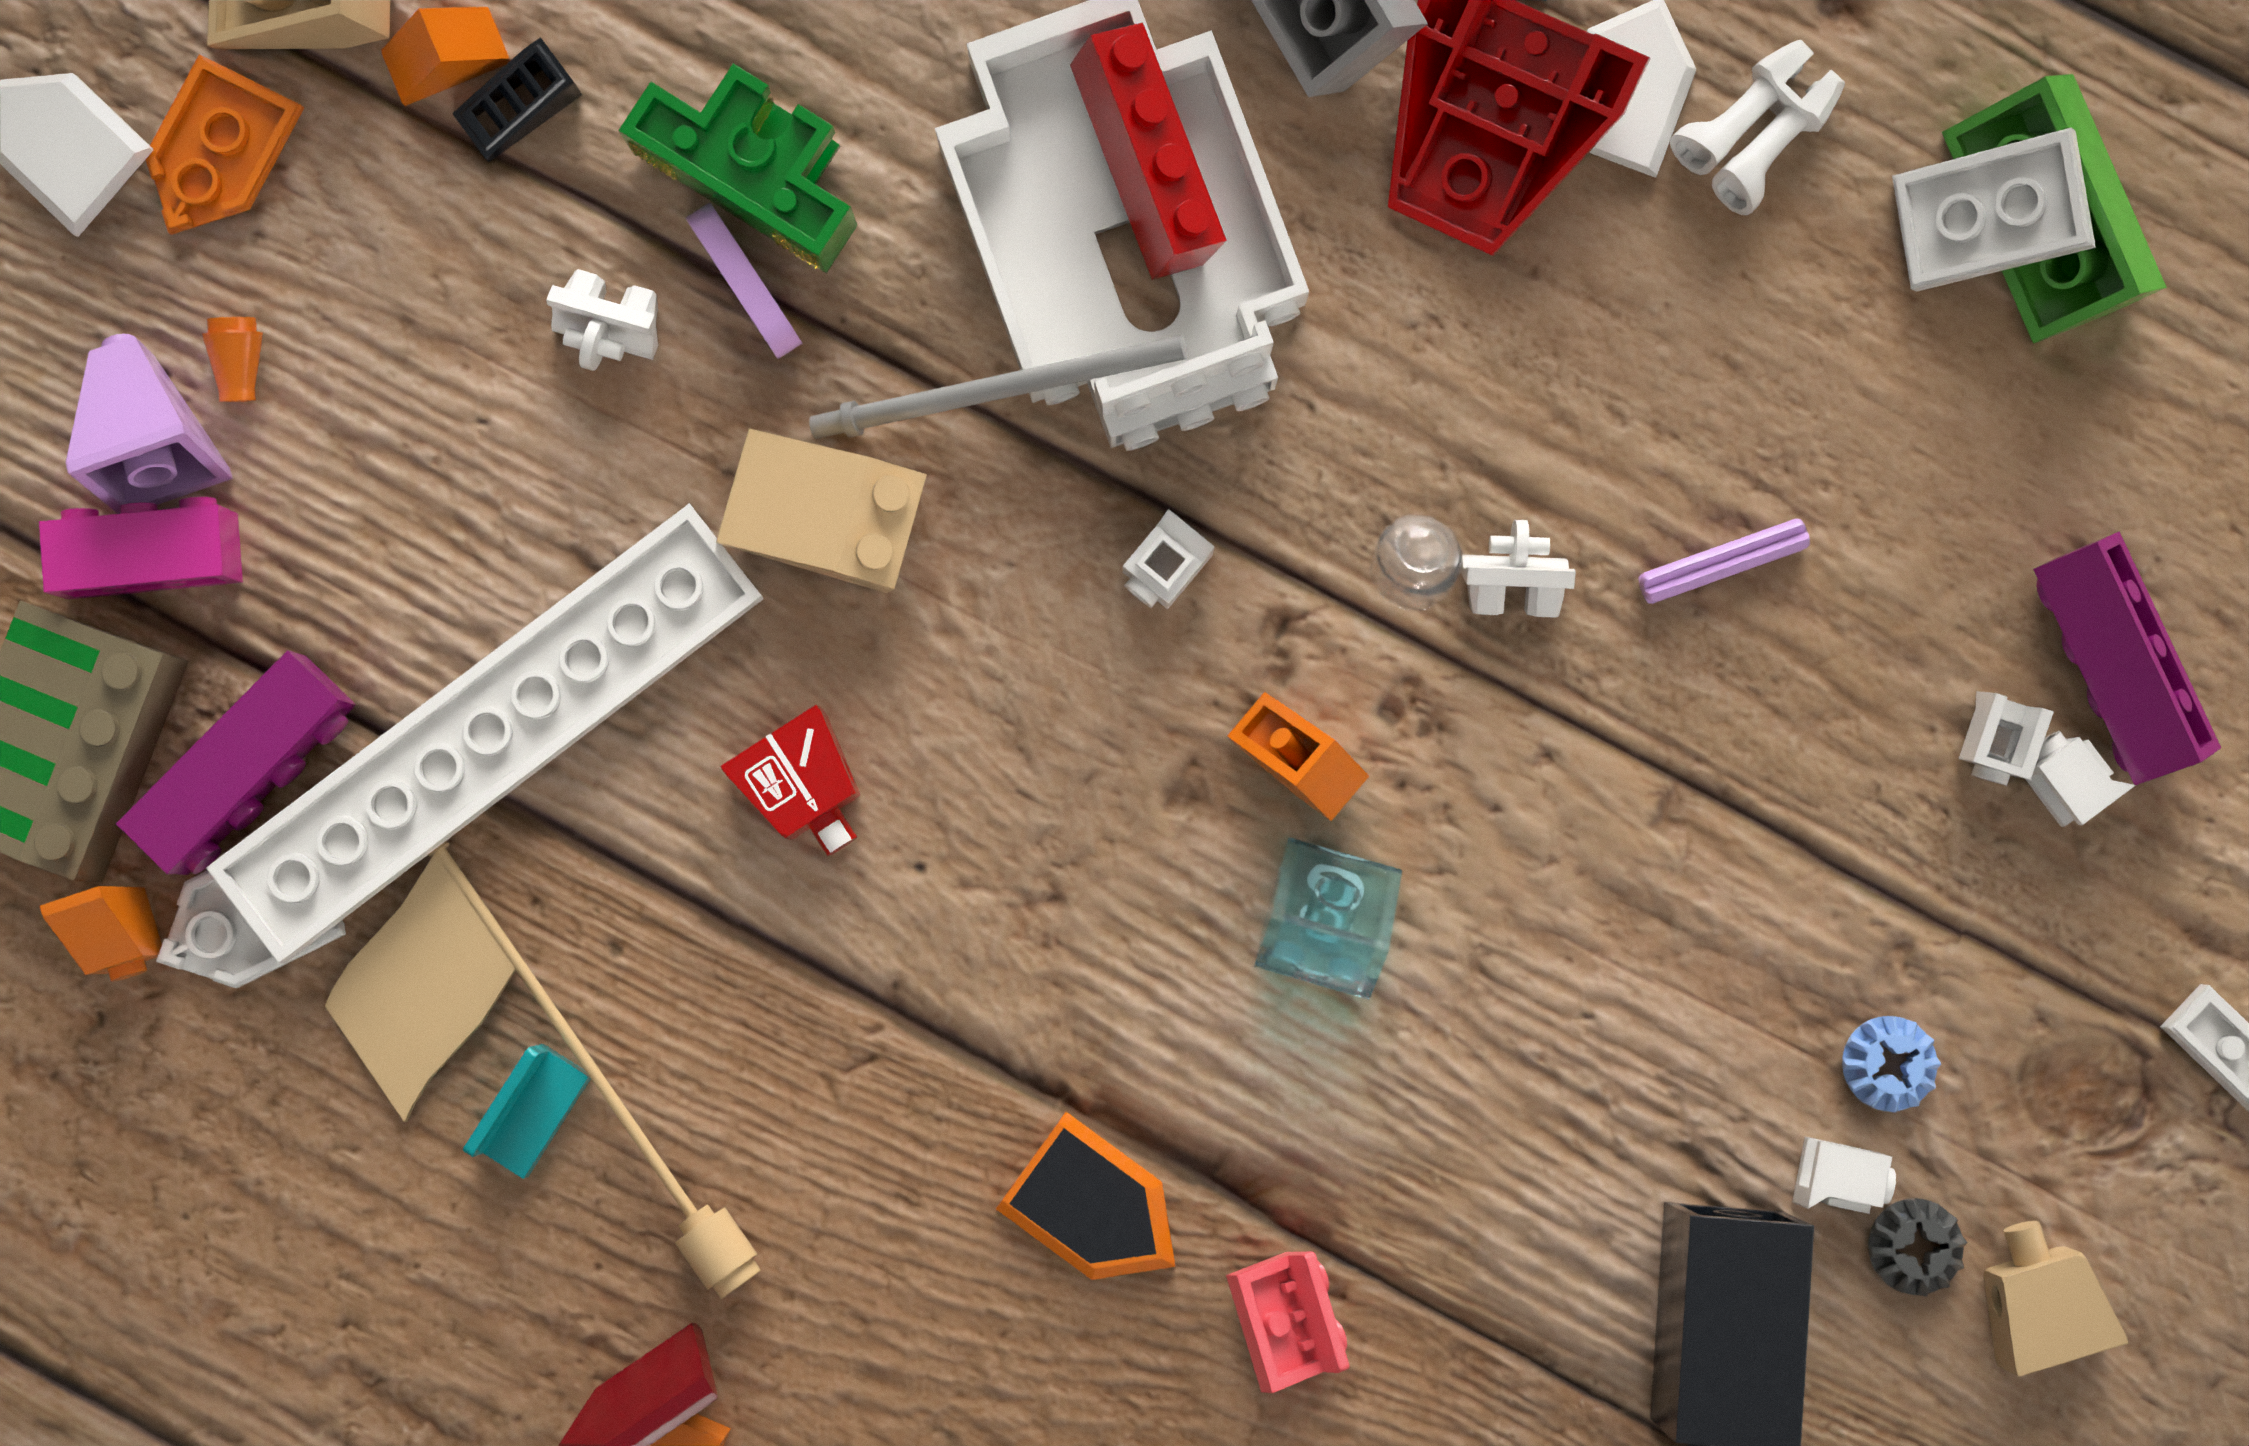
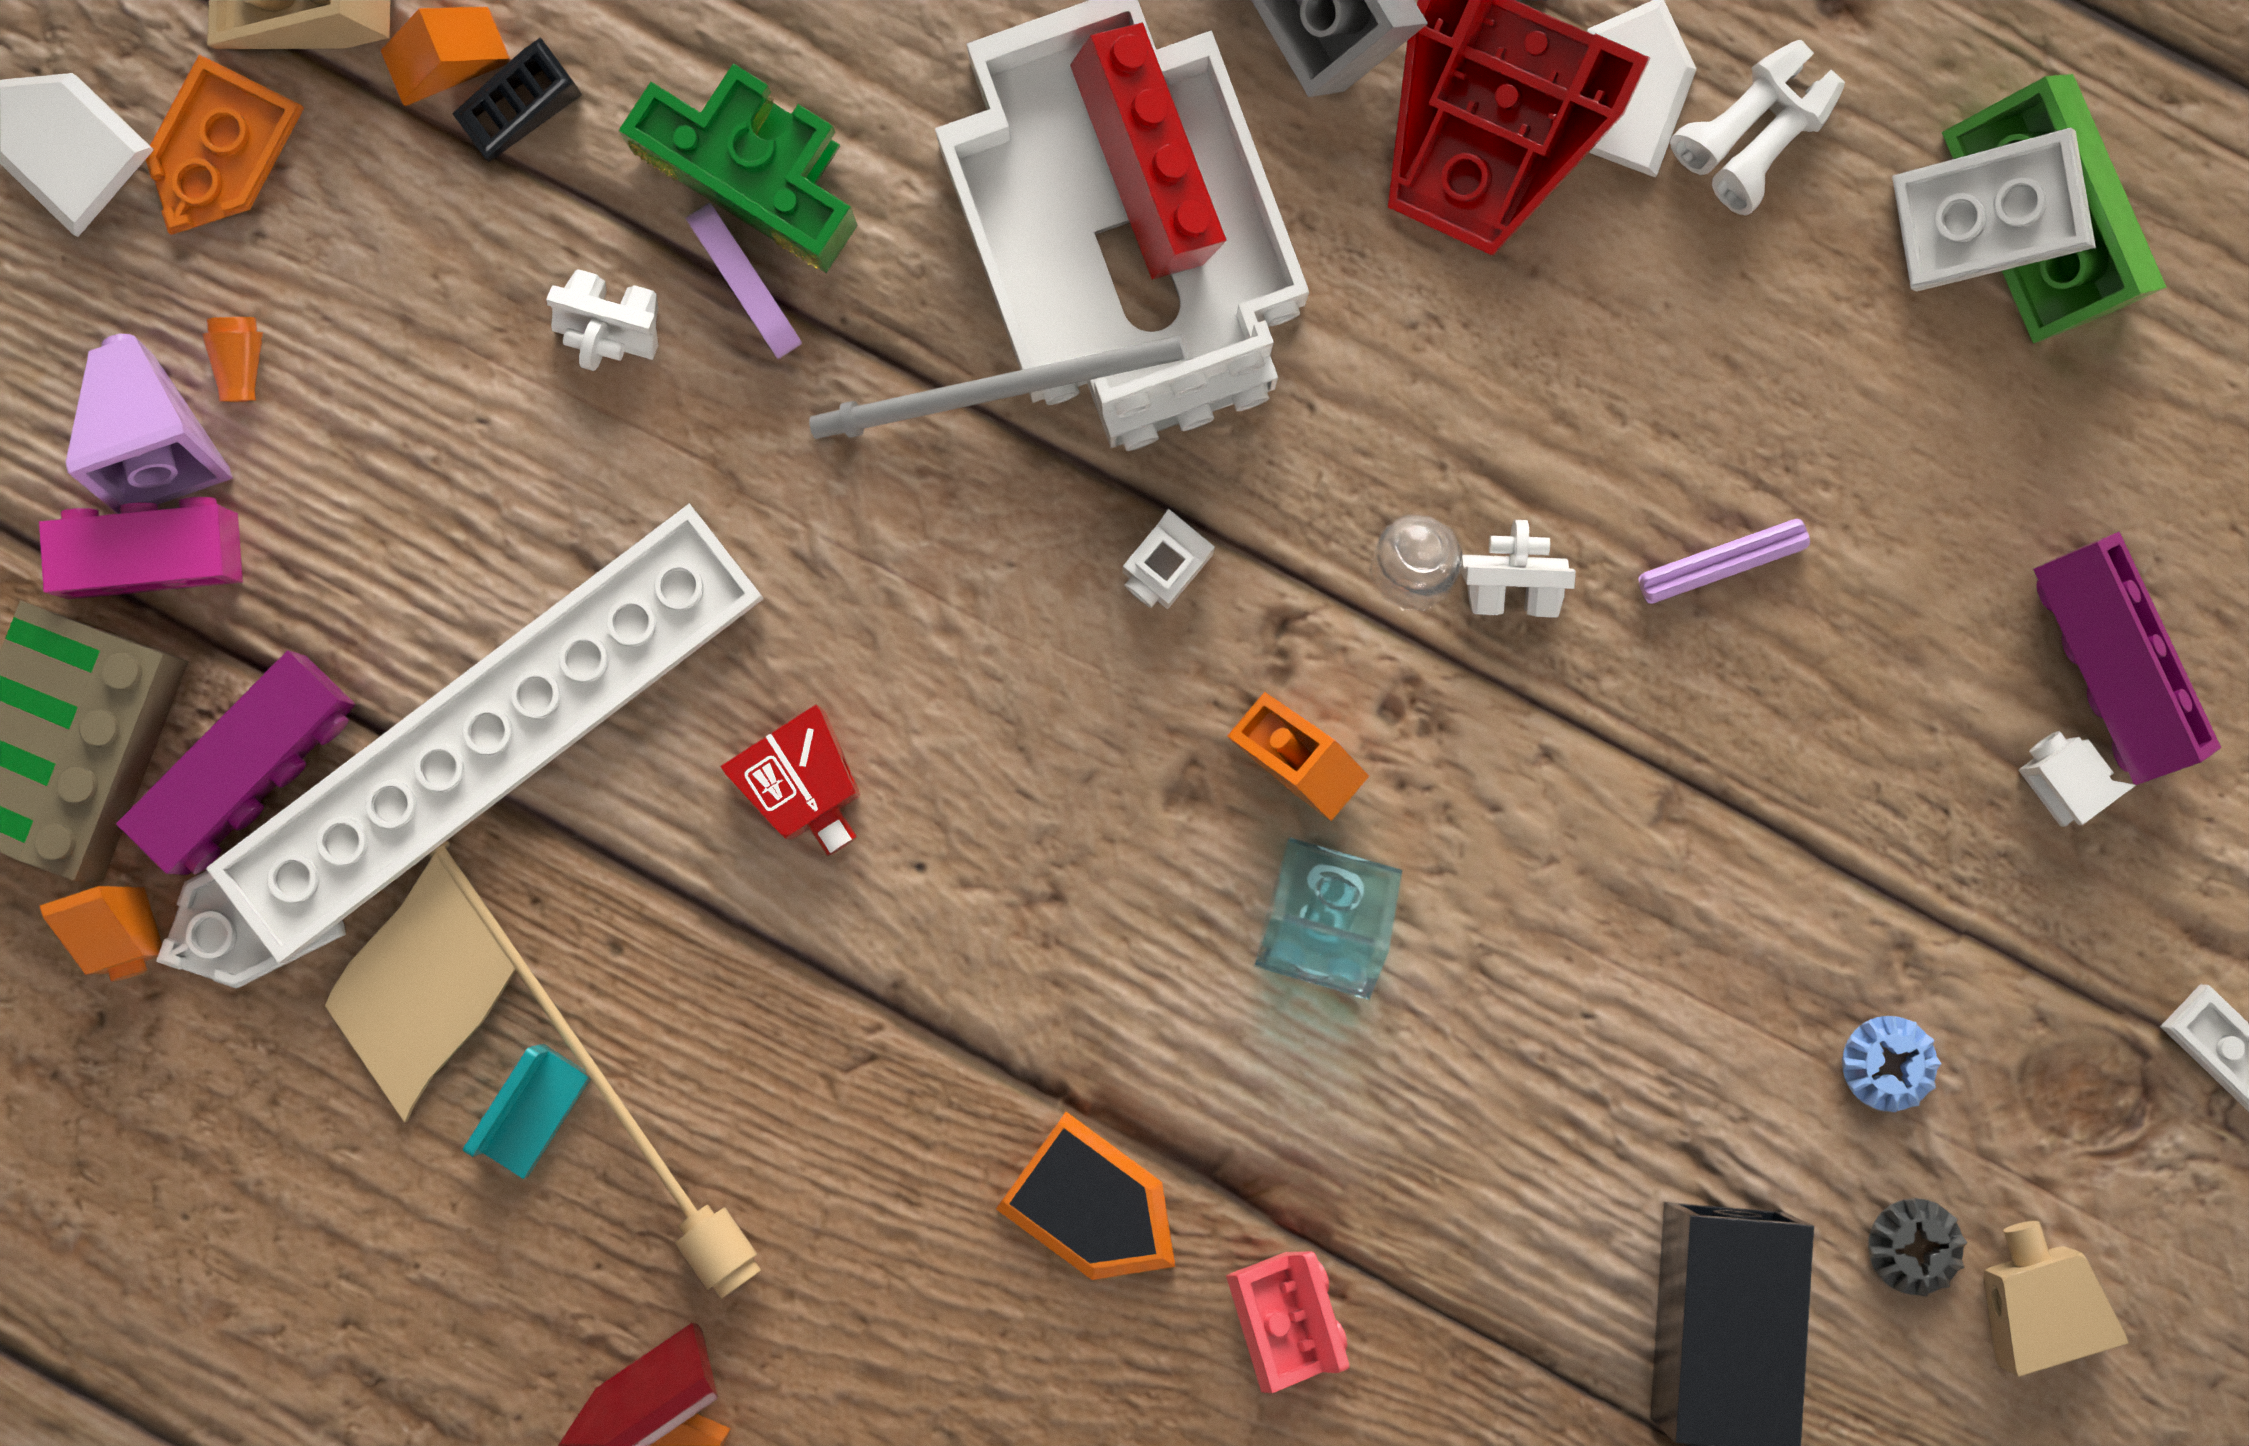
(821, 509): tan slope -> none
(1843, 1176): white window -> none
(2004, 738): white window -> none

